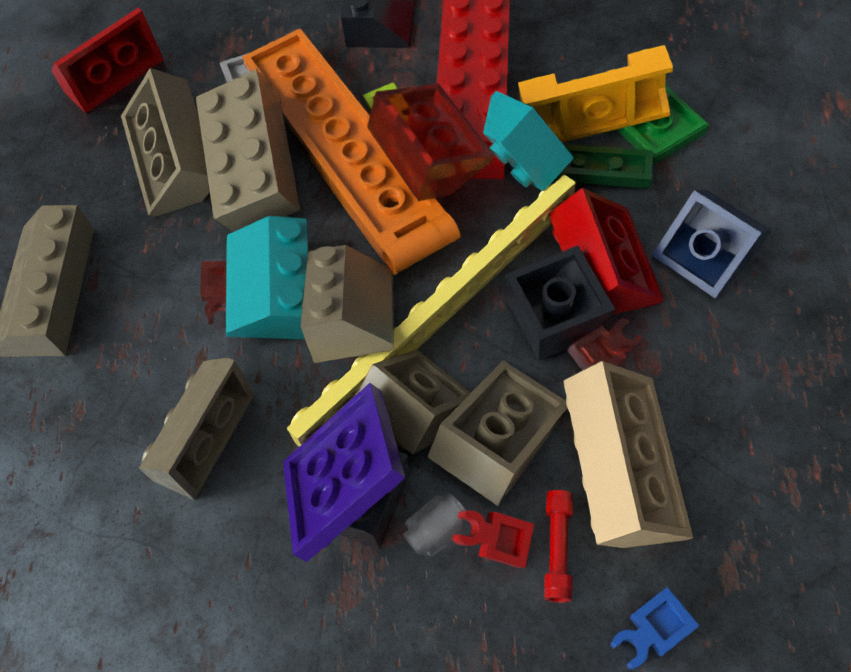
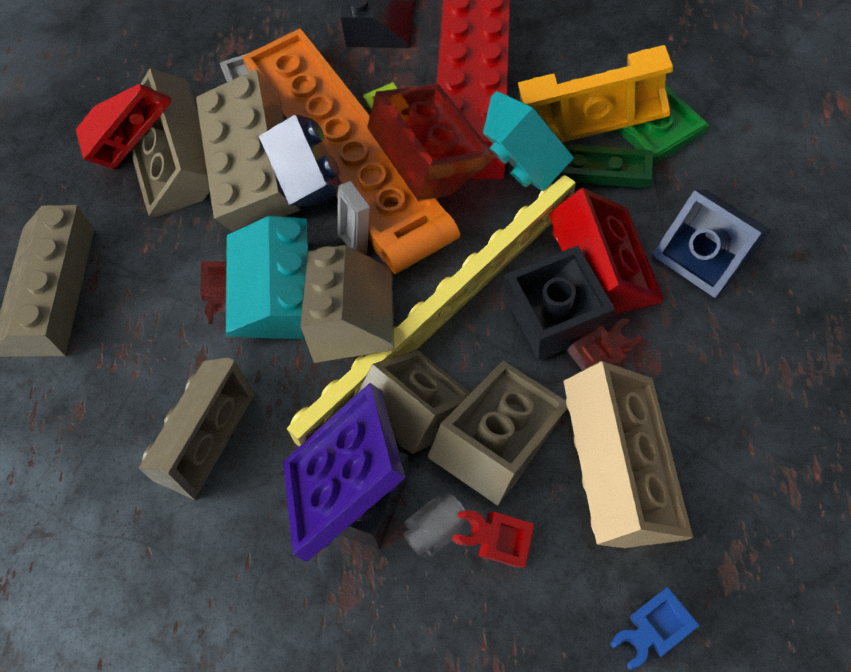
(108, 61): red slope -> none
(119, 124): none -> red slope
(302, 162): none -> slope
(352, 218): none -> light grey tile
(558, 583): red bar -> none

